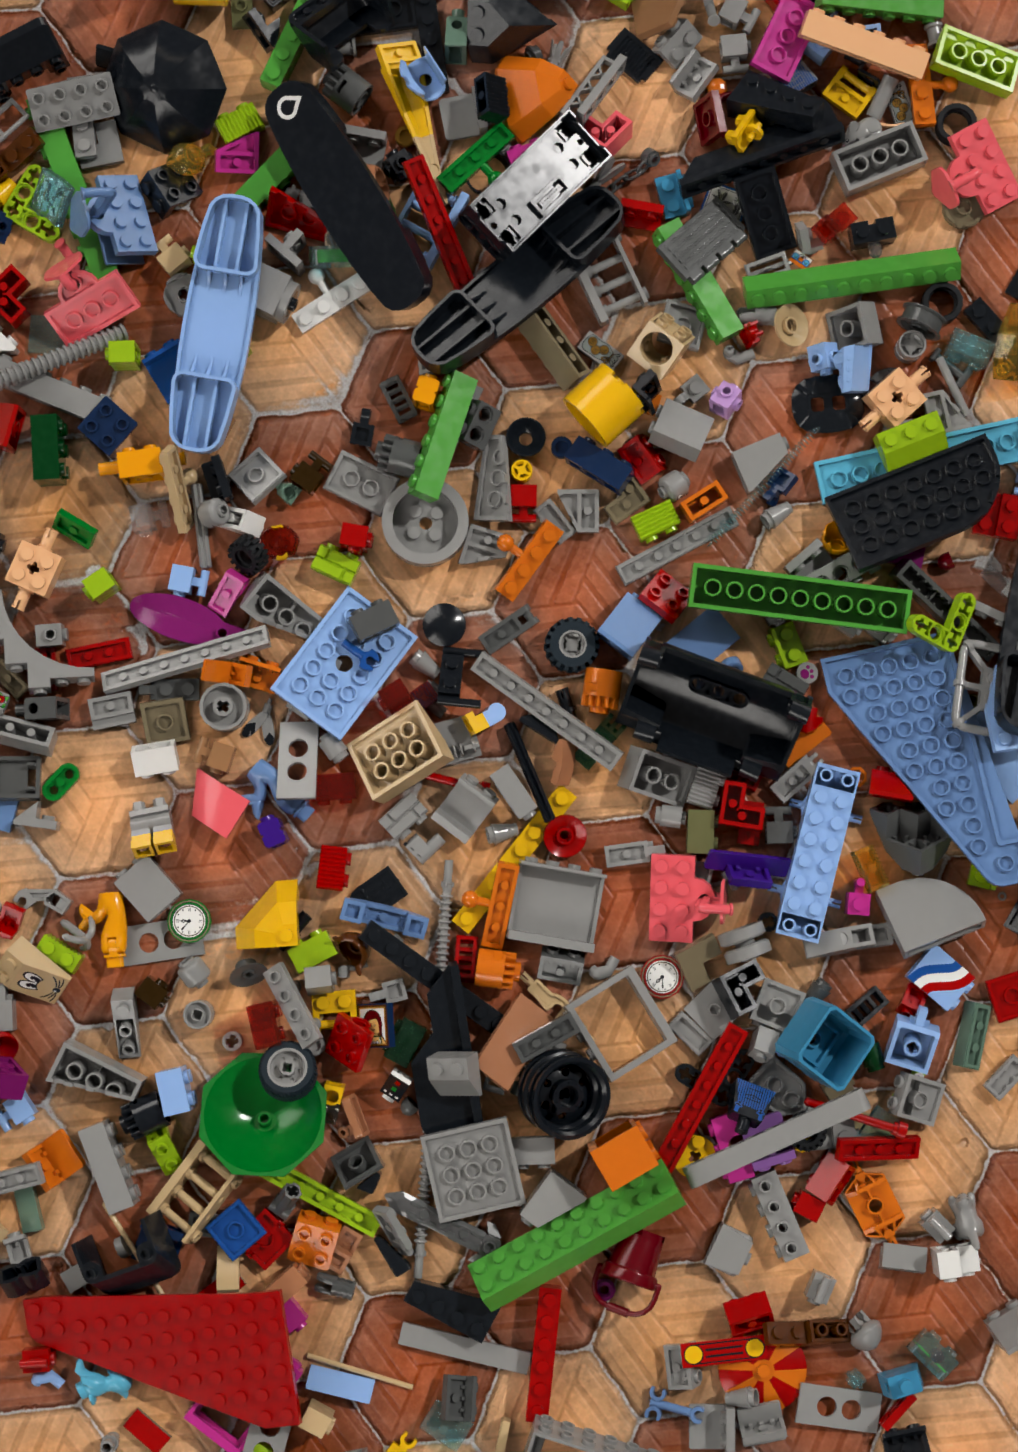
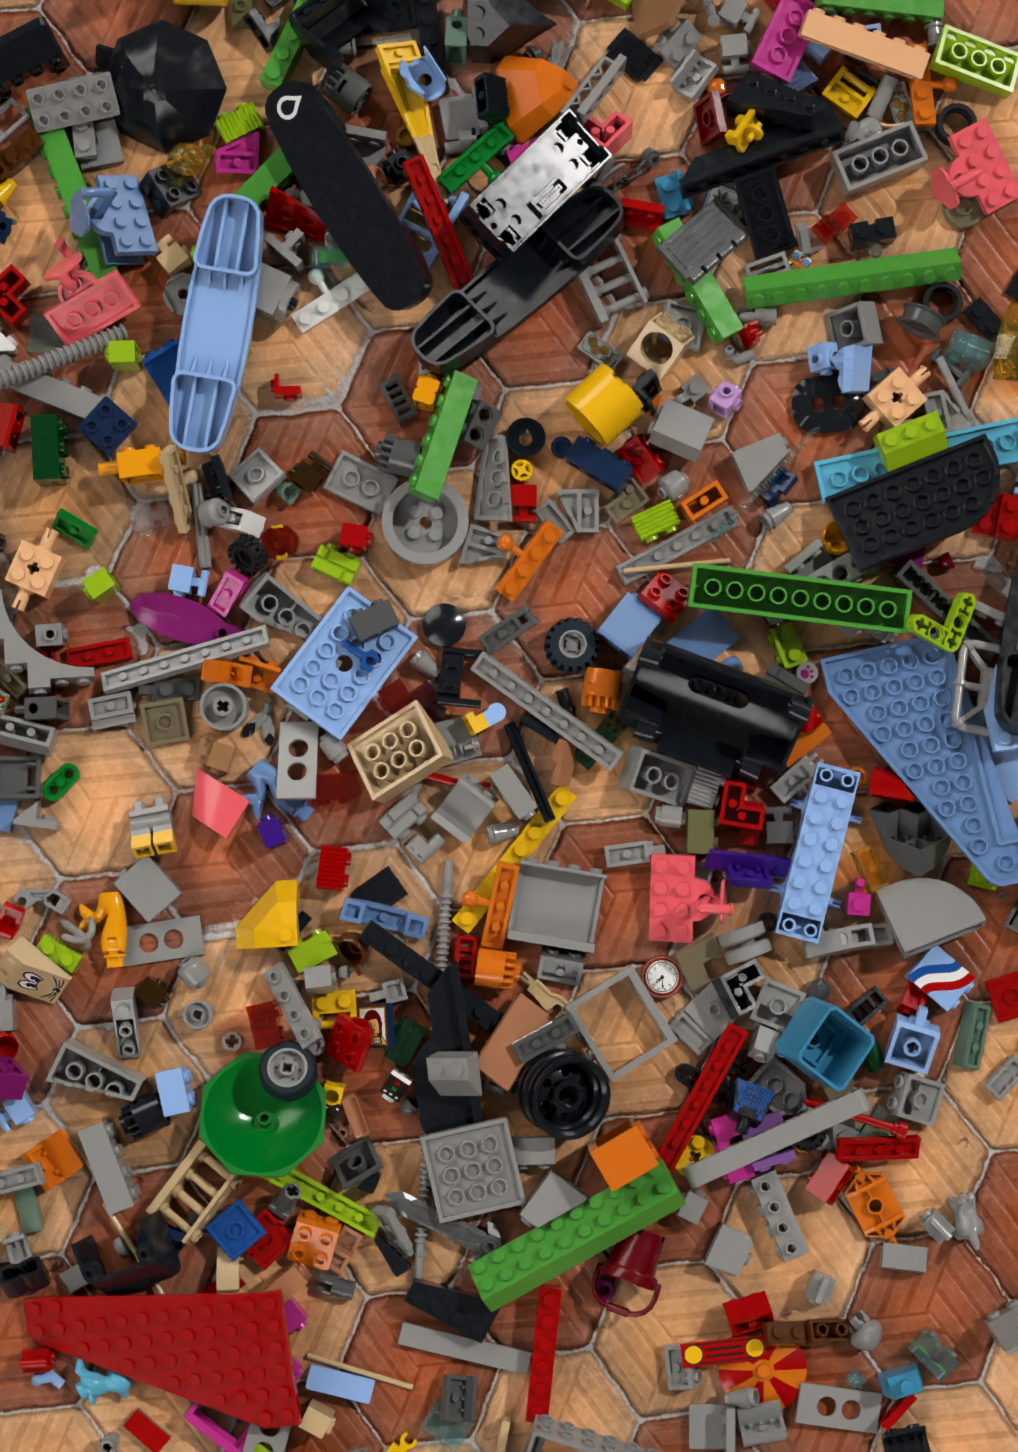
(24, 211): lime beam -> none
(52, 197): clear light blue slope -> none
(155, 758): white brick -> none
(164, 1150): lime bracket -> none
(189, 921): tile -> none
(247, 973): dark grey piece -> none
(288, 393): none -> red bracket
(362, 432): black plate -> none
(466, 140): none -> light grey piece
(554, 349): dark tan brick -> none
(568, 845): red dish -> none
(606, 971): light grey arm -> none
(657, 1404): medium blue bar -> none
(674, 565): none -> tan axle
(695, 1205): none -> light grey brick
(791, 325): tan dish -> none
(807, 1205): red brick -> none
(910, 346): light grey wheel -> none
(954, 1261): white brick -> none

